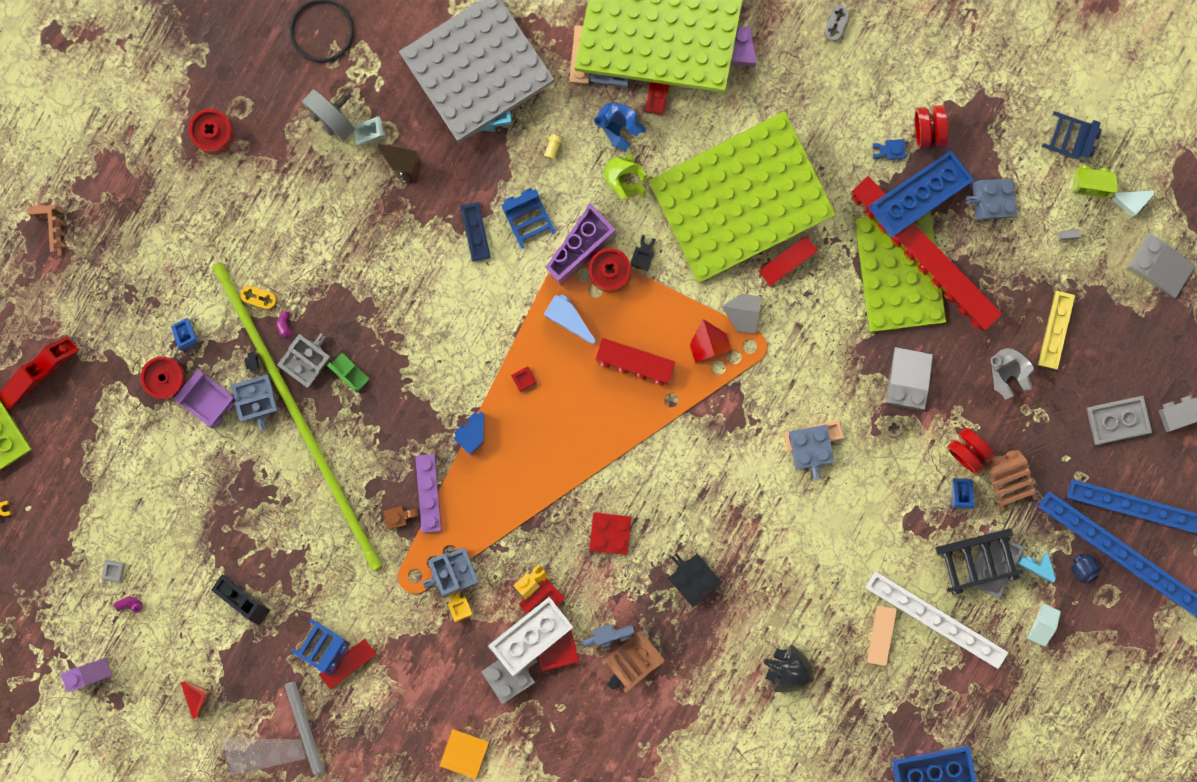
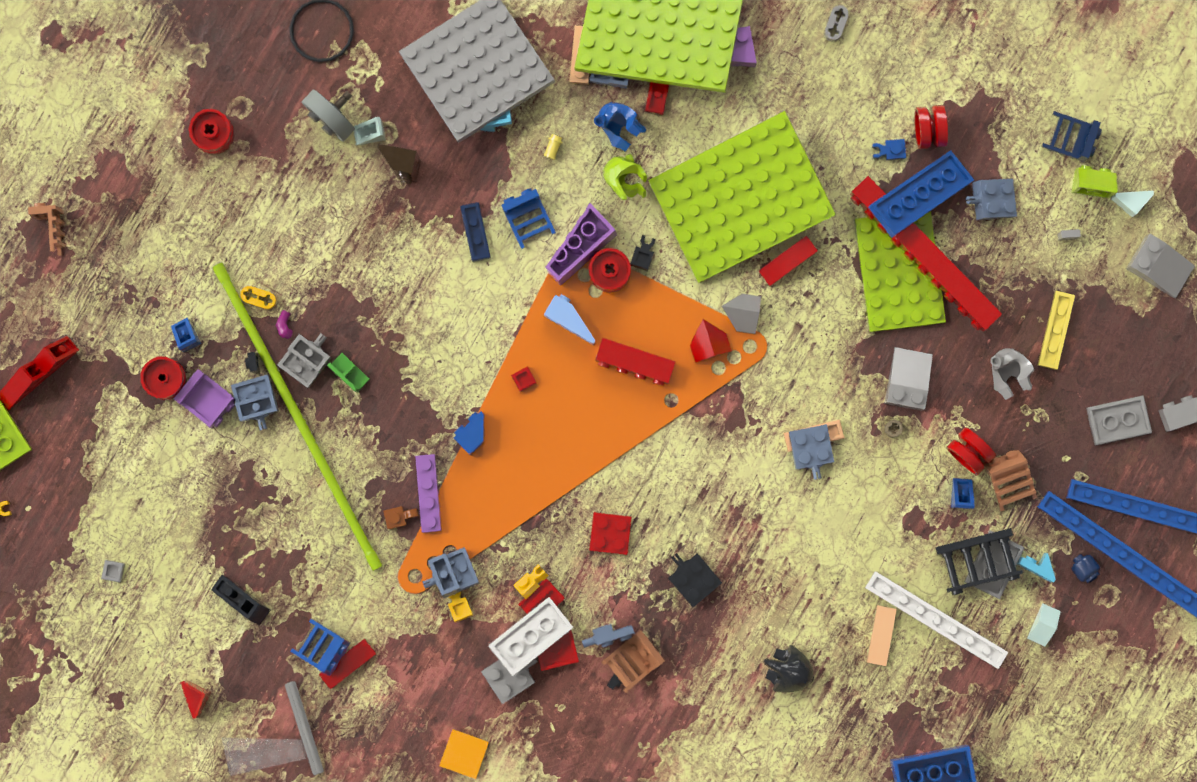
(86, 675): medium lavender slope -> none
(129, 602): magenta arm -> none

